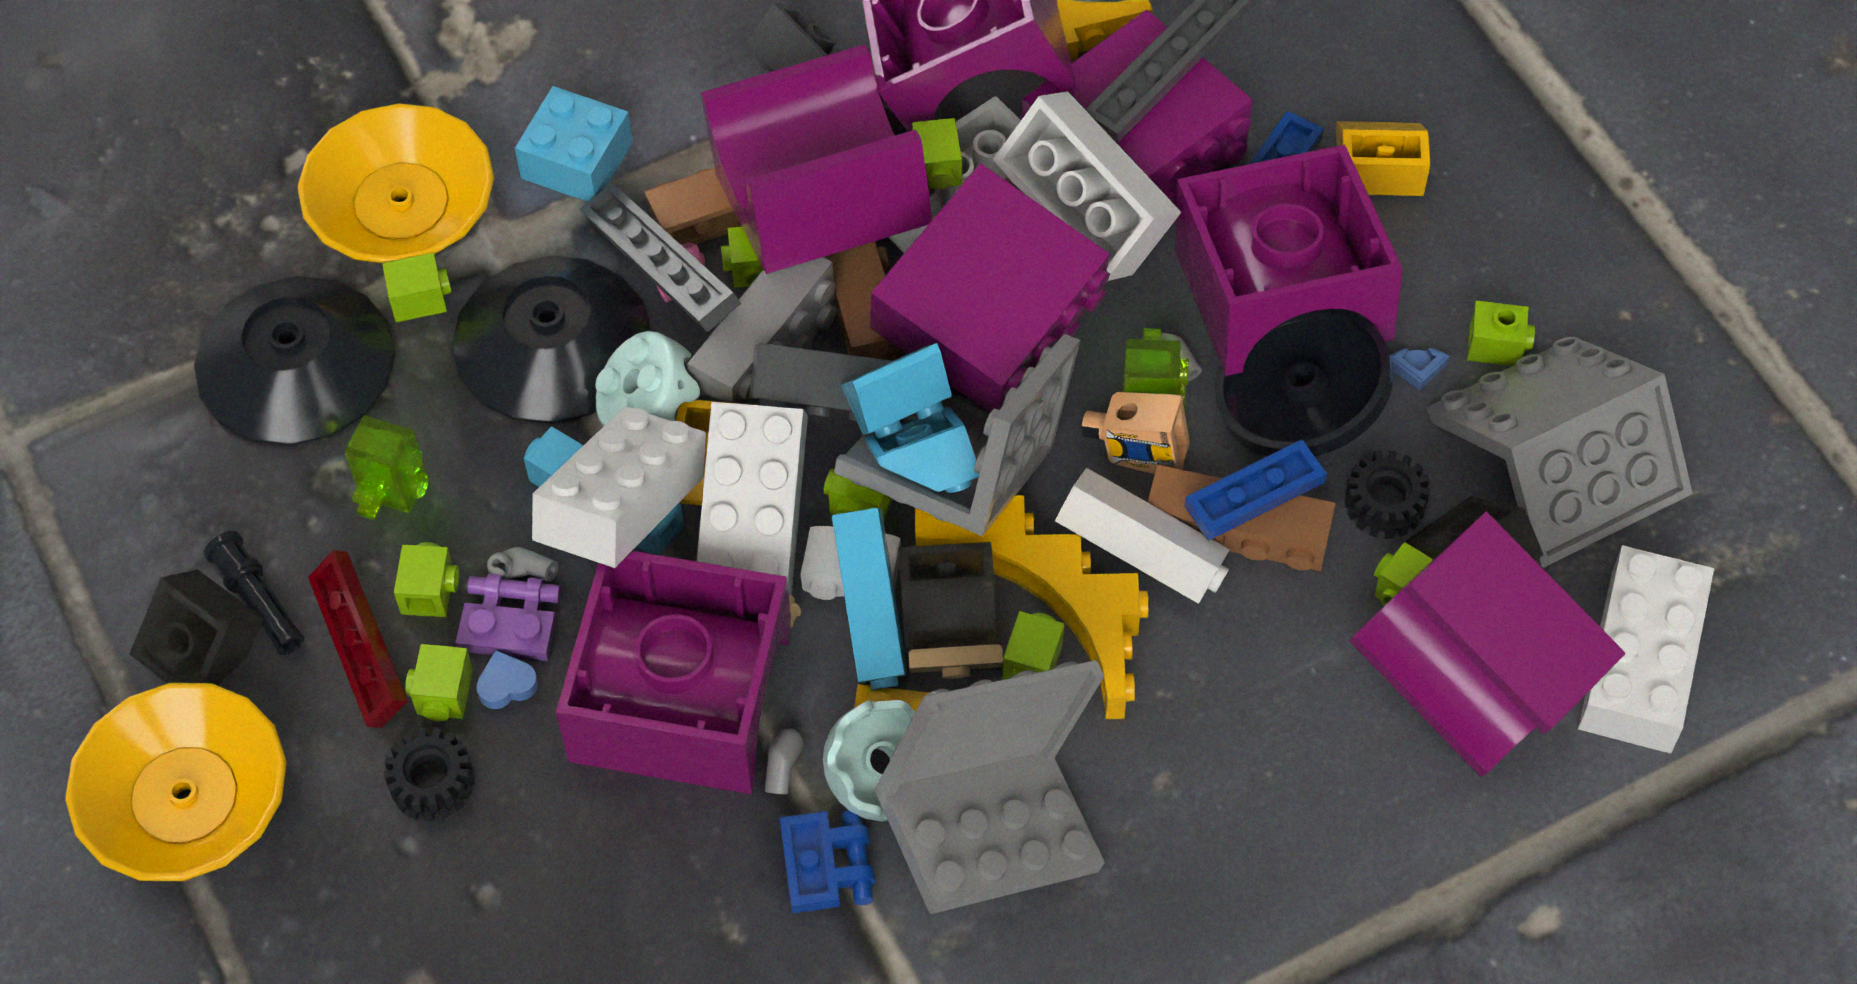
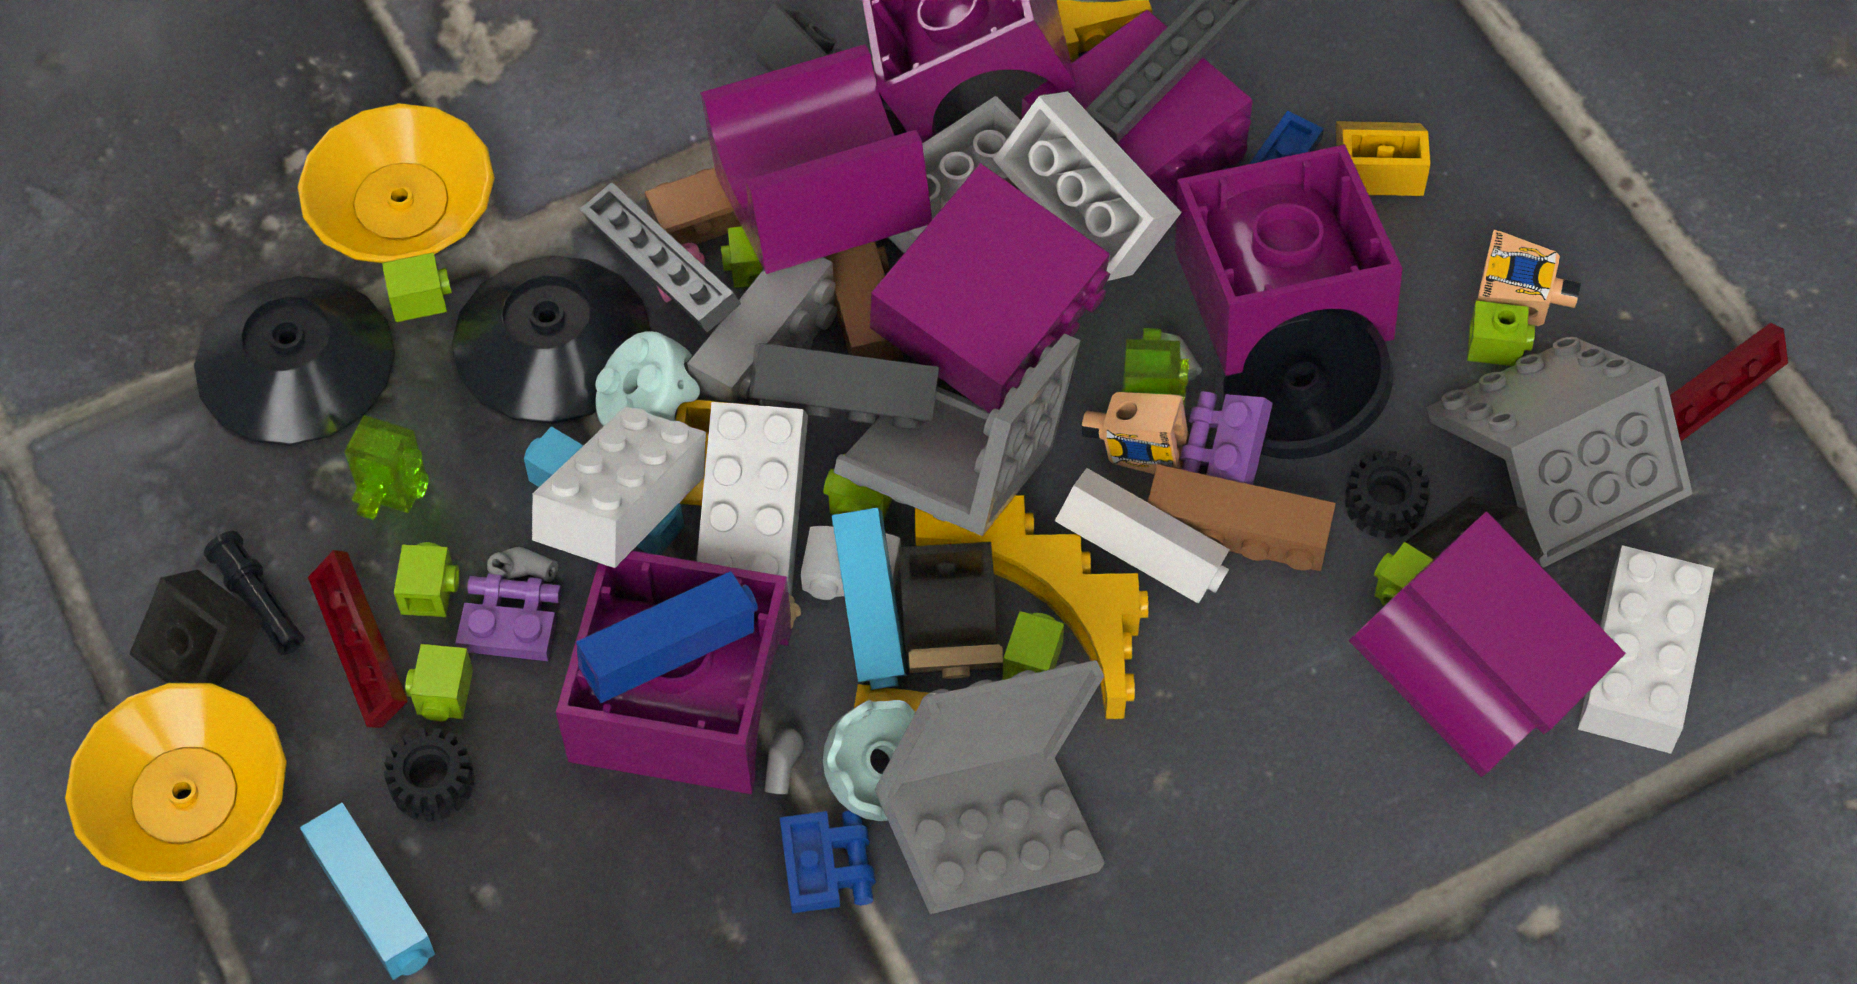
(368, 892): none -> medium azure brick
(506, 680): medium blue tile -> none
(574, 144): medium azure brick -> none
(666, 636): none -> blue brick
(897, 390): medium azure slope -> none
(929, 452): medium azure slope -> none
(940, 152): lime brick -> none
(1238, 436): none -> medium lavender plate
(1255, 489): blue plate -> none
(1418, 366): medium blue tile -> none
(1525, 276): none -> torso
(1729, 379): none -> dark red plate

